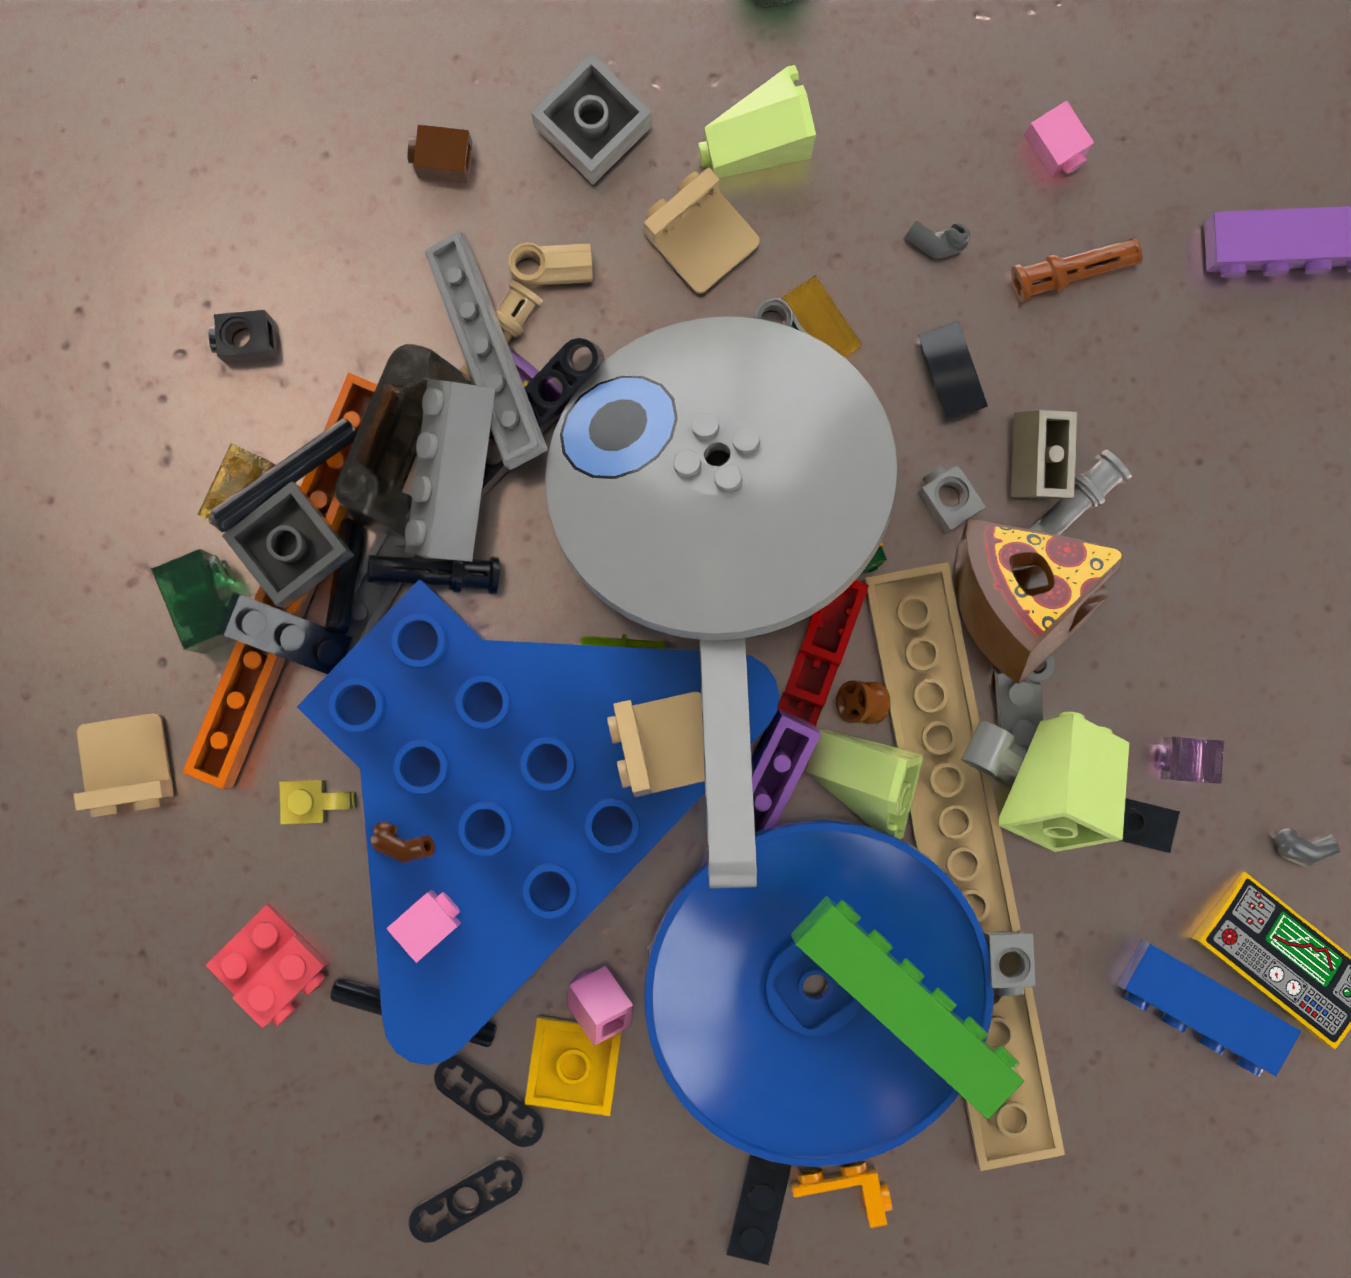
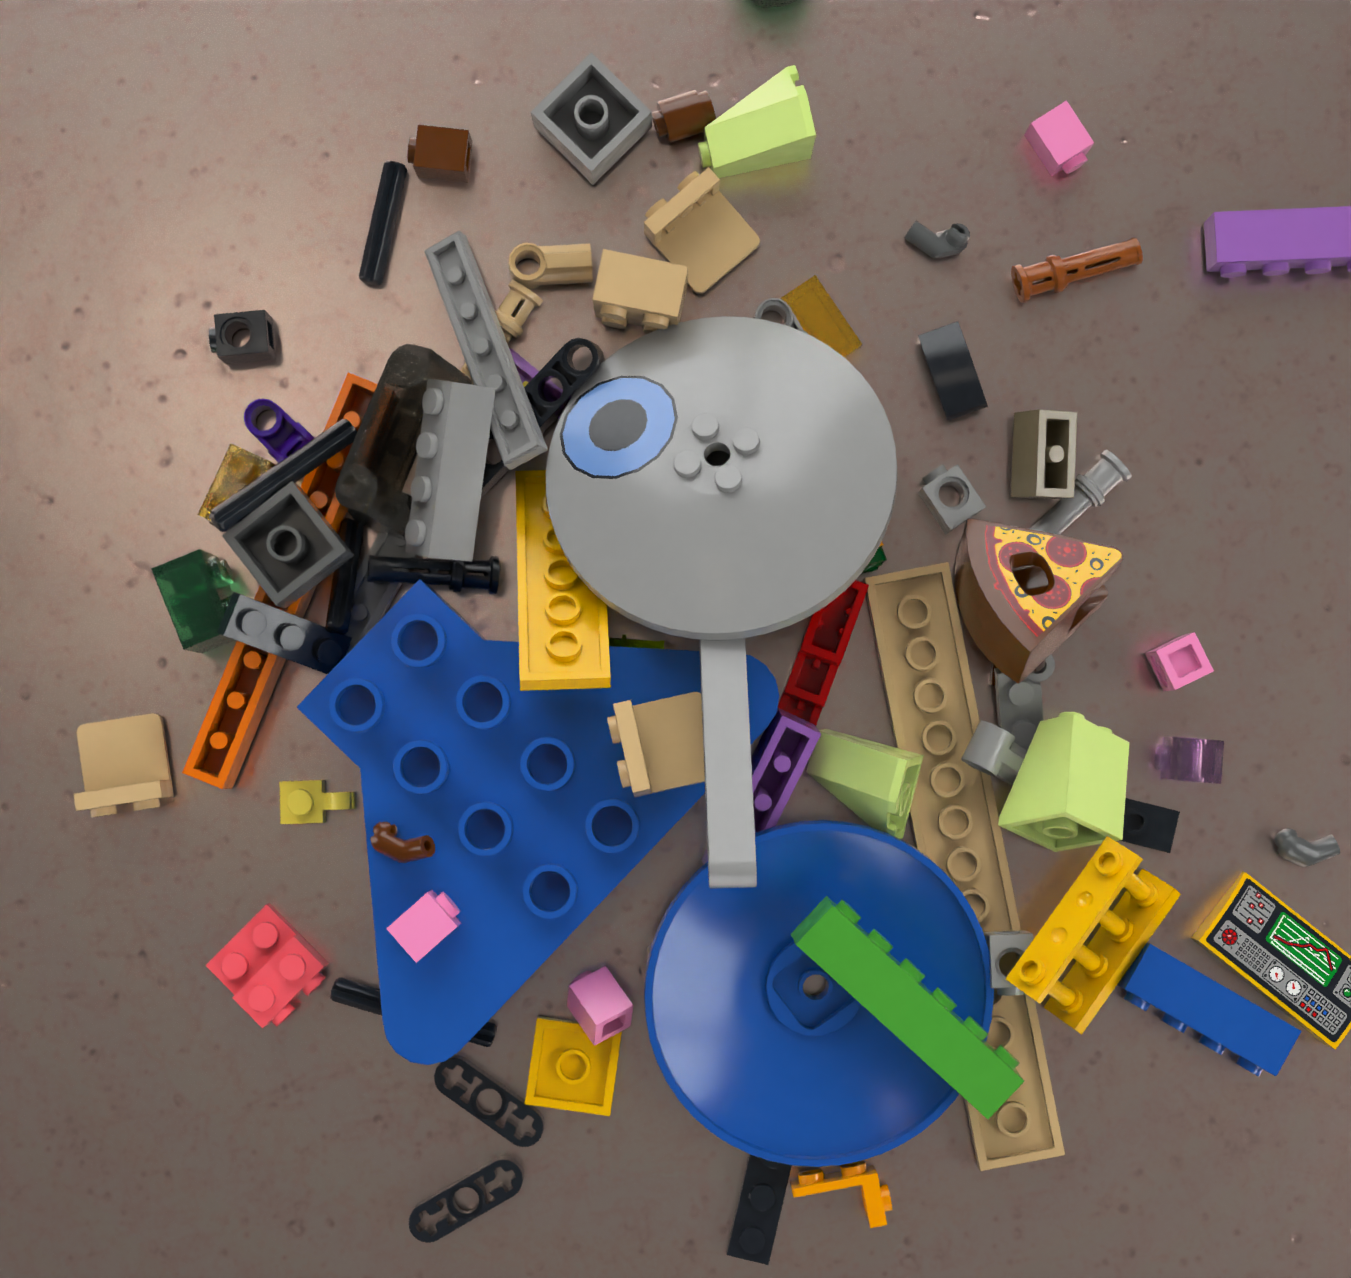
(283, 437): none -> dark purple piece
(383, 223): none -> black axle
(558, 615): none -> yellow plate
(639, 291): none -> tan brick
(683, 115): none -> reddish brown brick
(862, 702): dark orange wheel -> none
(1111, 949): none -> yellow fence
(1179, 662): none -> bright pink brick

